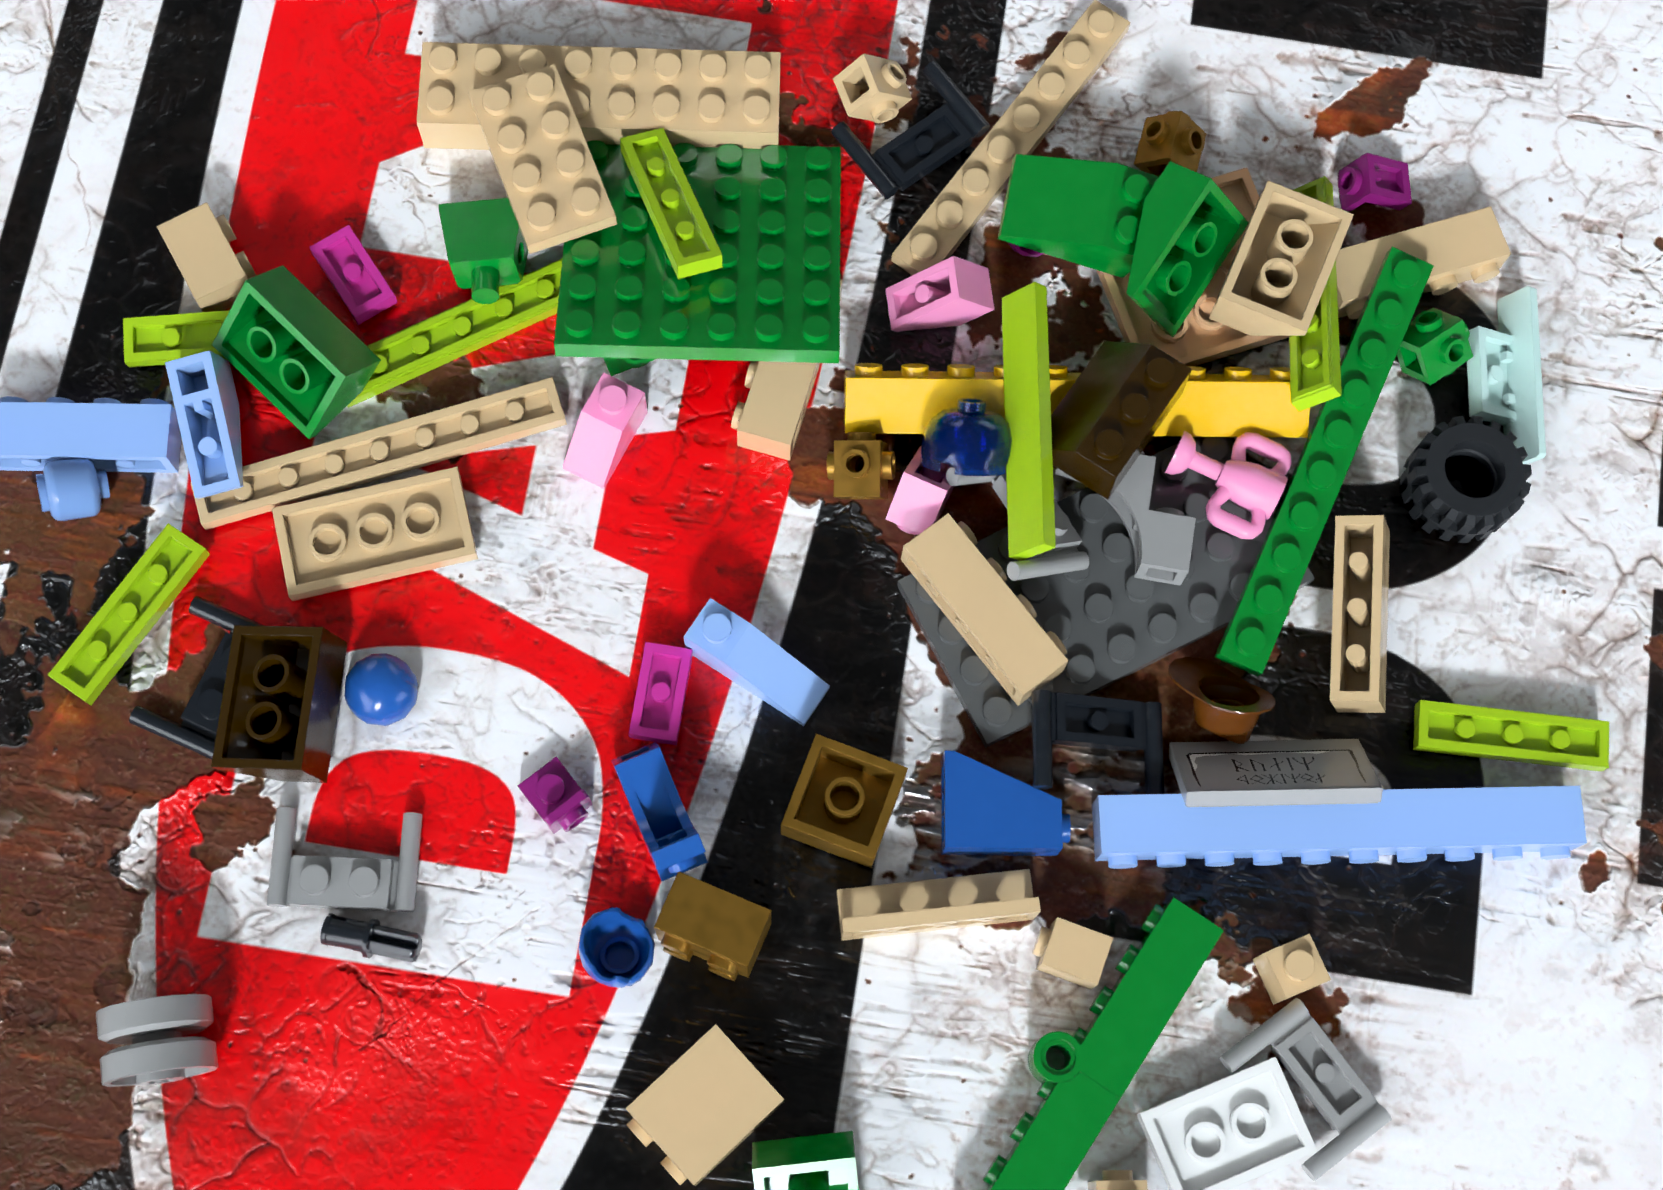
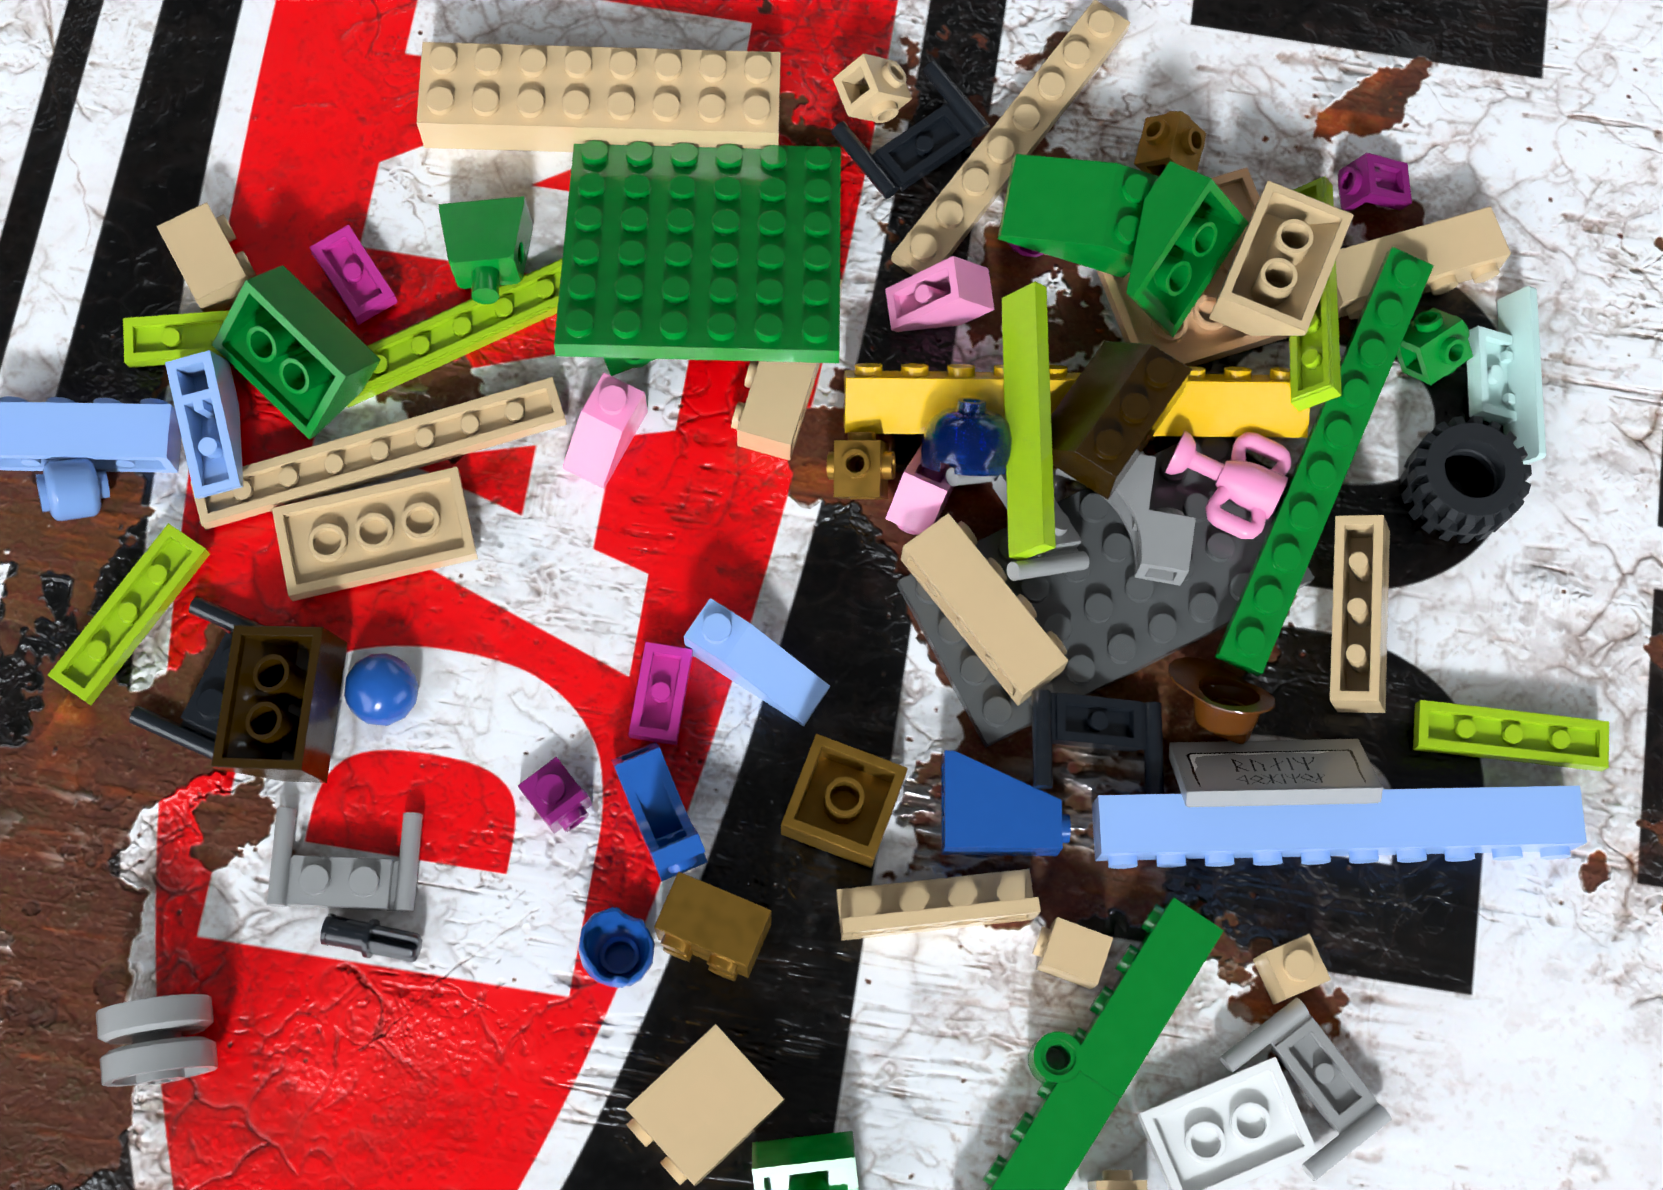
(542, 158): tan plate -> none
(671, 203): lime plate -> none

